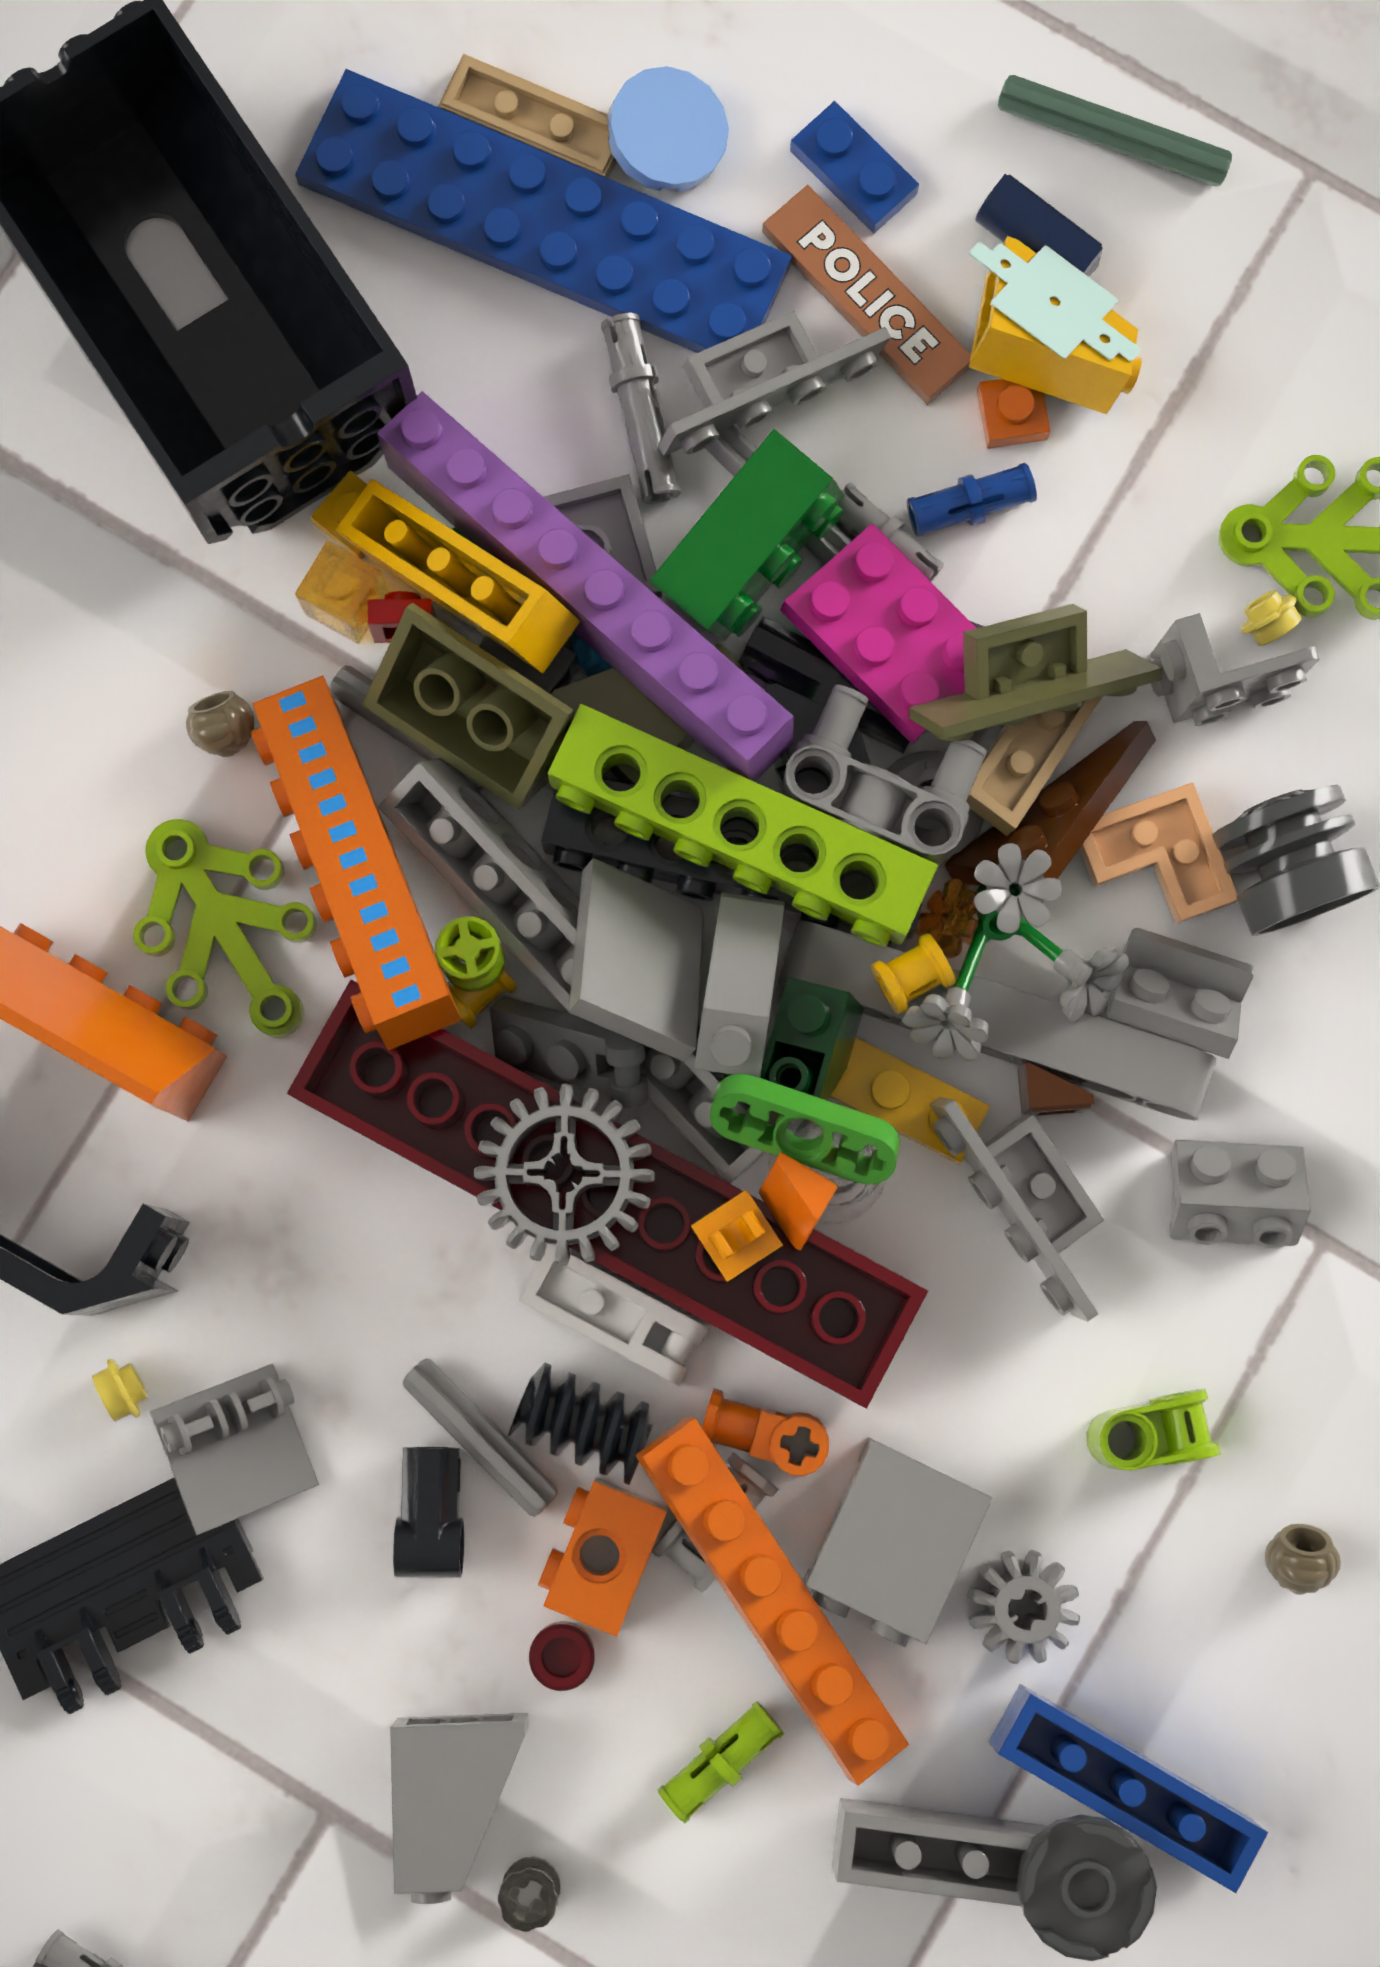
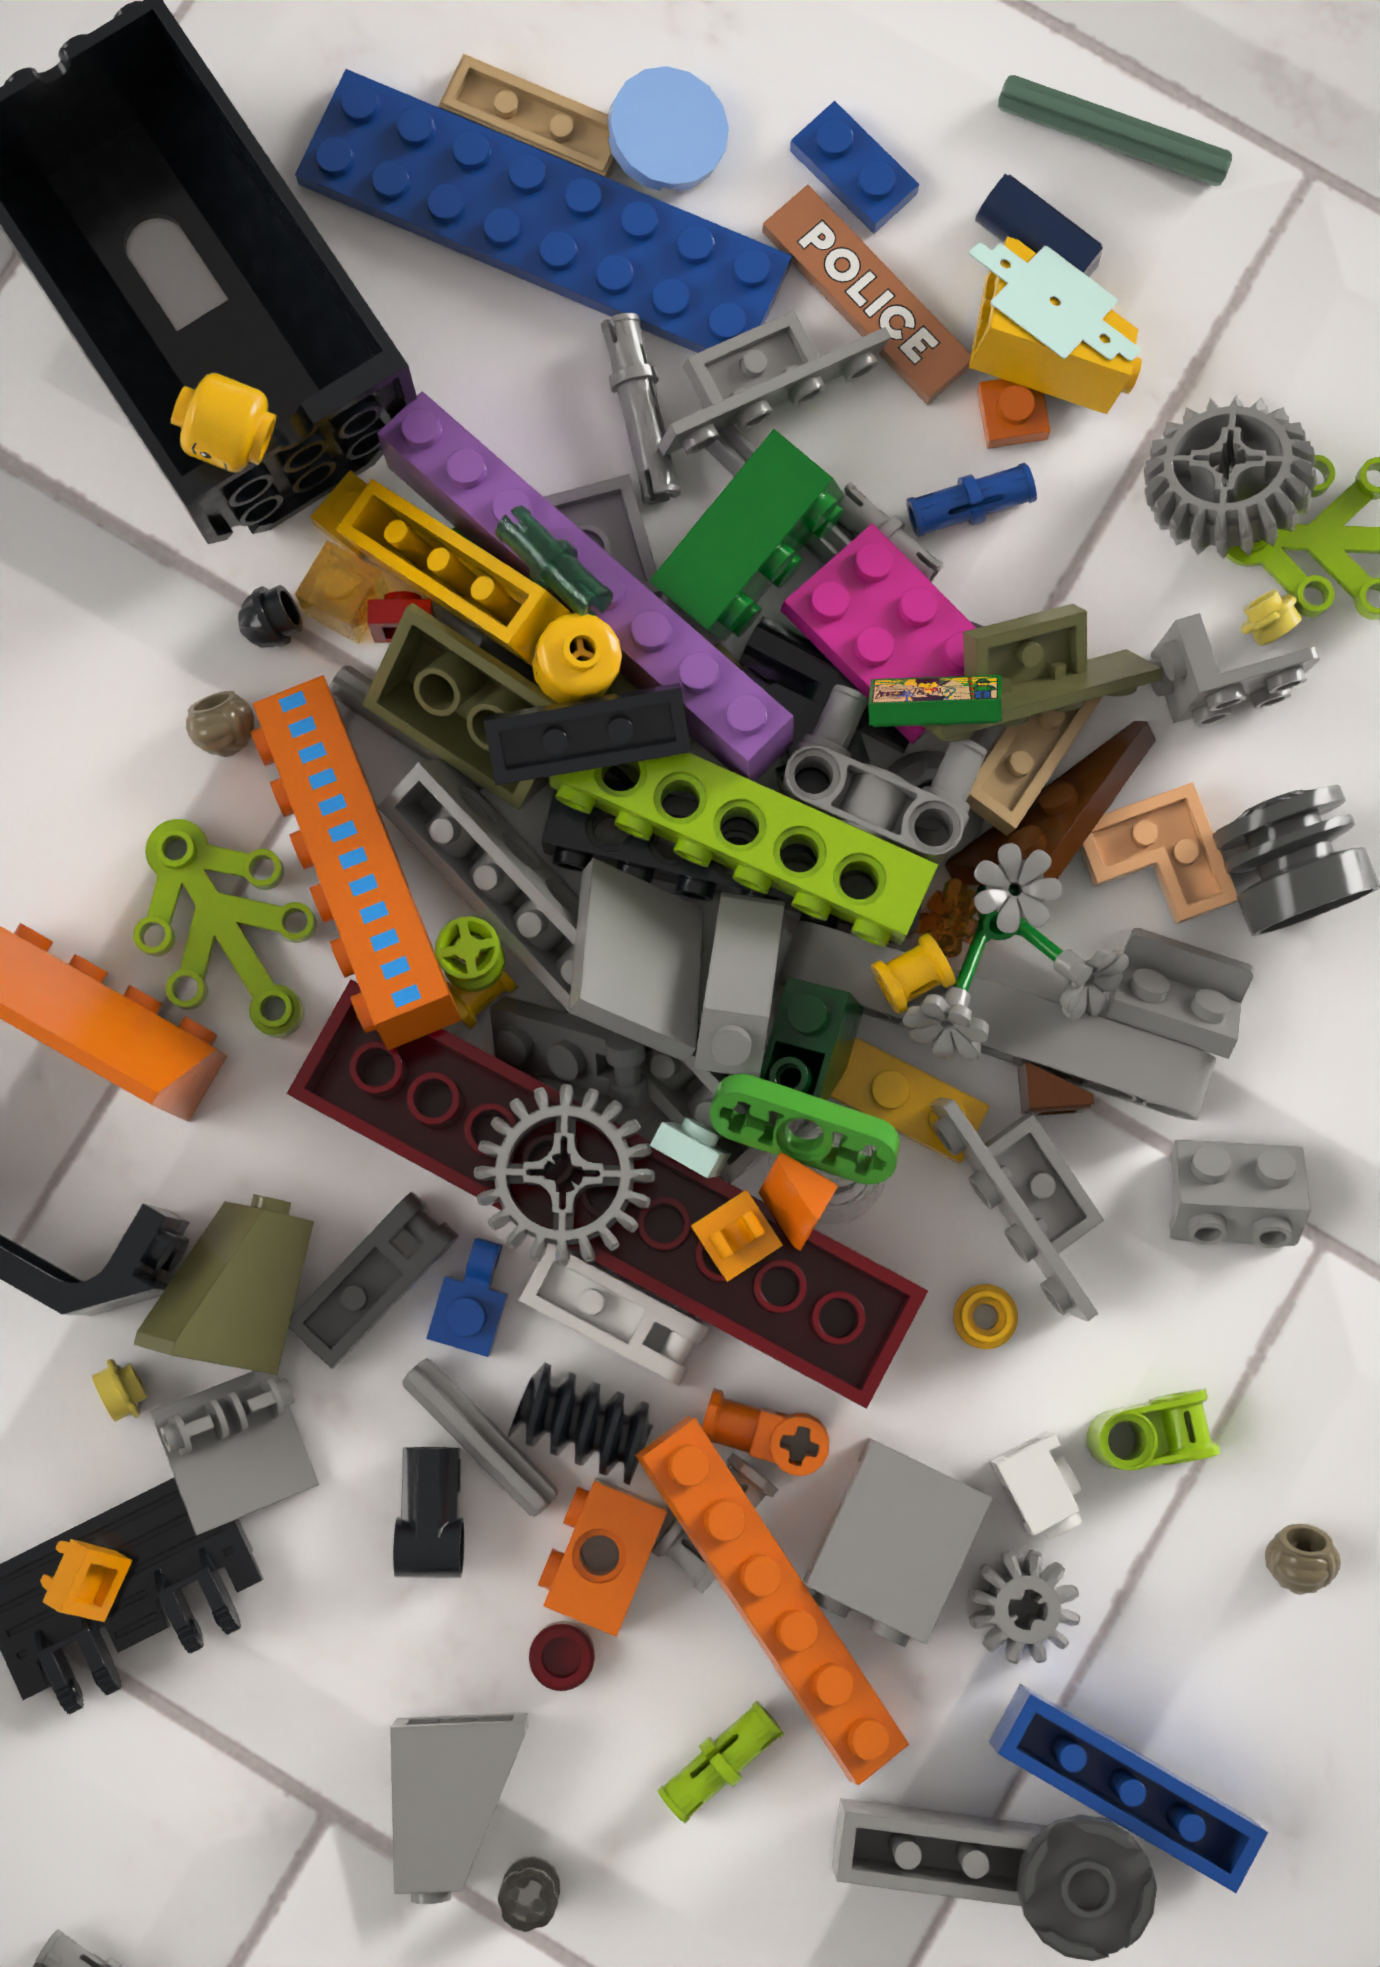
(85, 1580): none -> light orange tile
(224, 422): none -> yellow head
(234, 1289): none -> olive slope
(269, 617): none -> black plate
(370, 1282): none -> dark grey plate
(469, 1309): none -> blue plate
(553, 563): none -> clear green pin
(561, 673): none -> yellow head
(587, 734): none -> black plate
(692, 1146): none -> light aqua plate
(935, 701): none -> green tile
(1005, 1312): none -> yellow plate
(1040, 1486): none -> white brick
(1263, 493): none -> light grey gear

